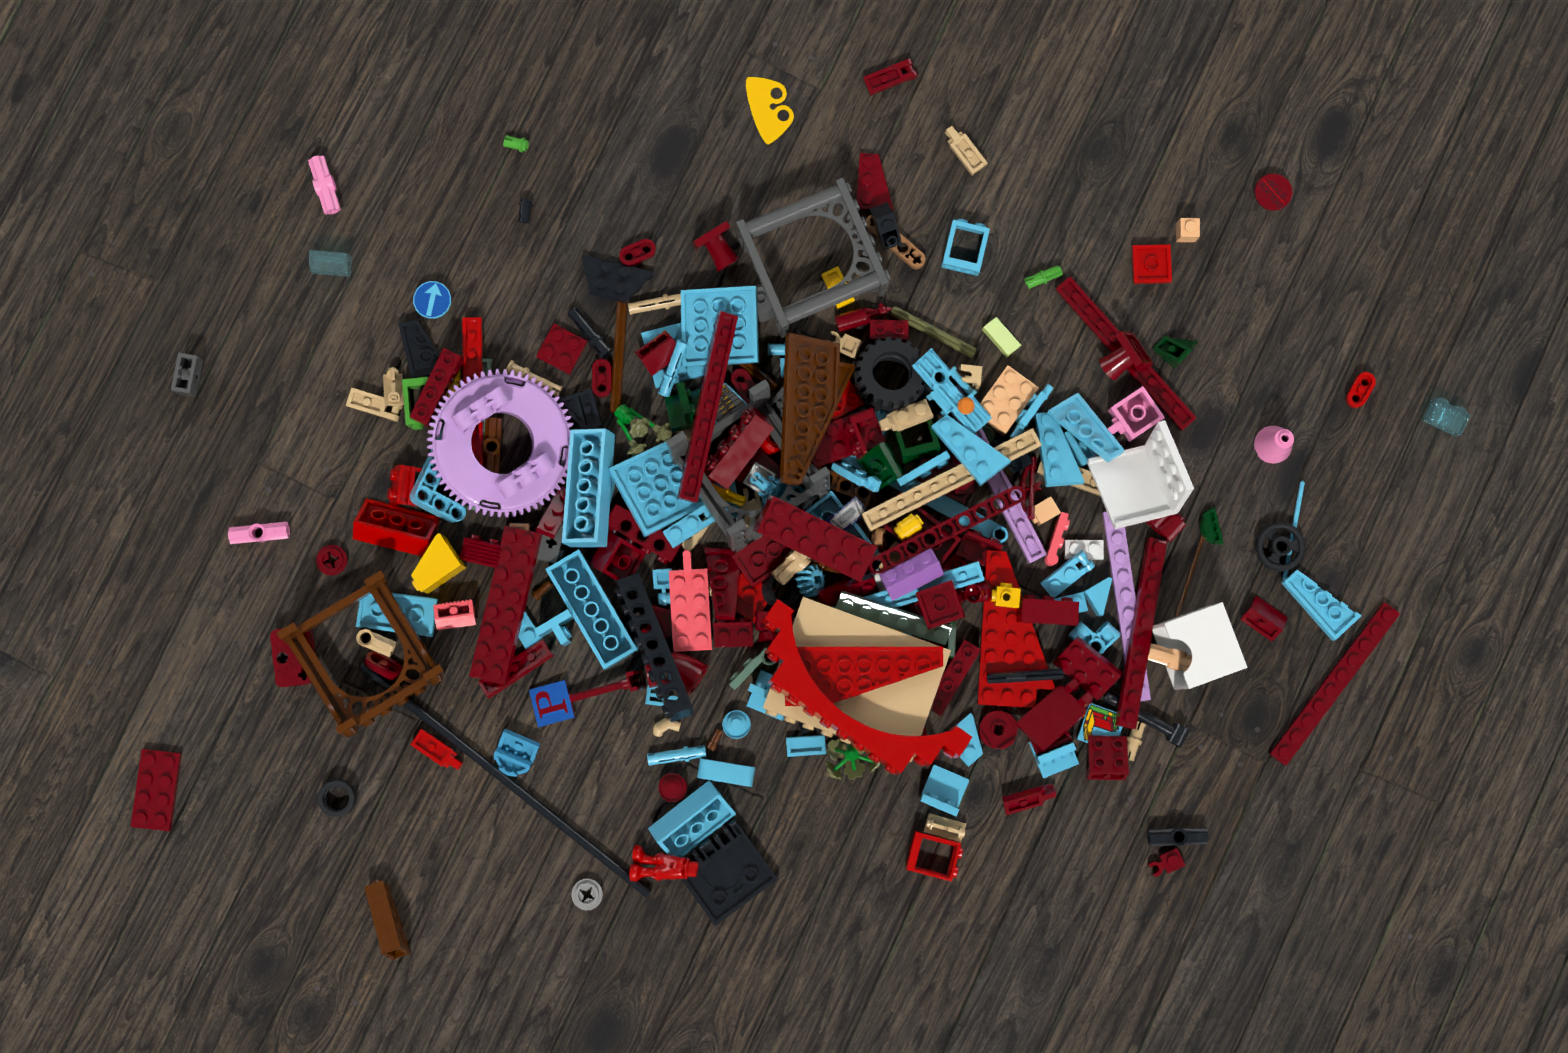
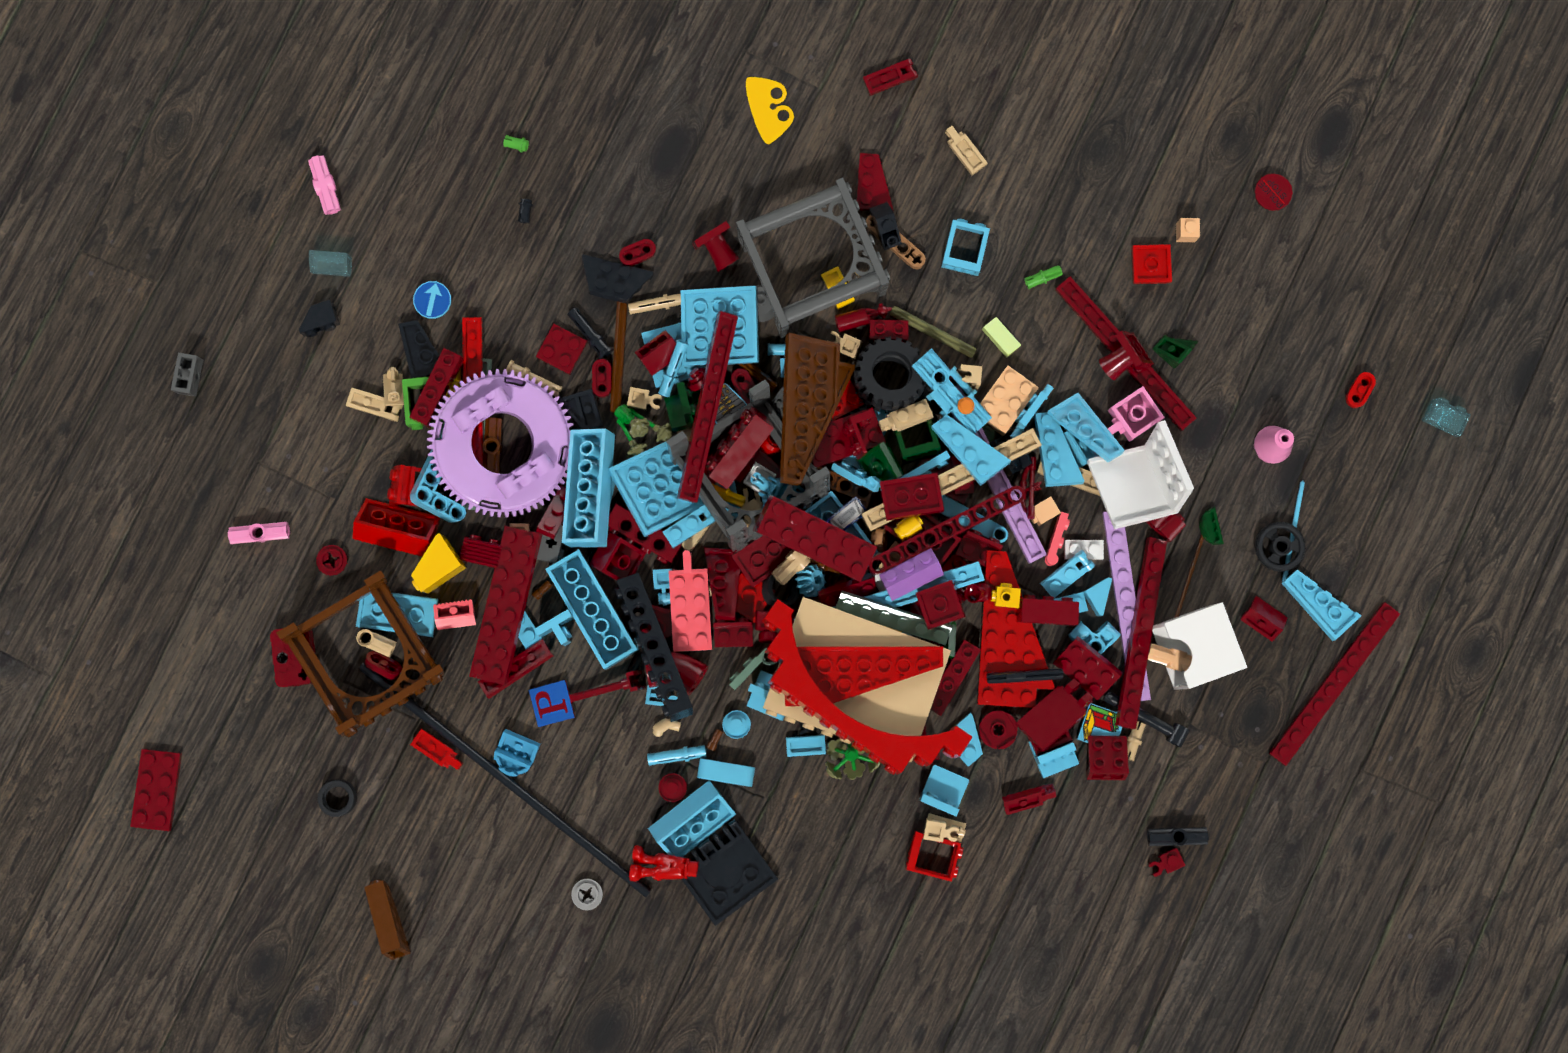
(319, 318): none -> black slope
(640, 399): none -> tan plate
(696, 379): none -> dark red plate
(911, 496): none -> dark red plate
(937, 830): none -> tan plate

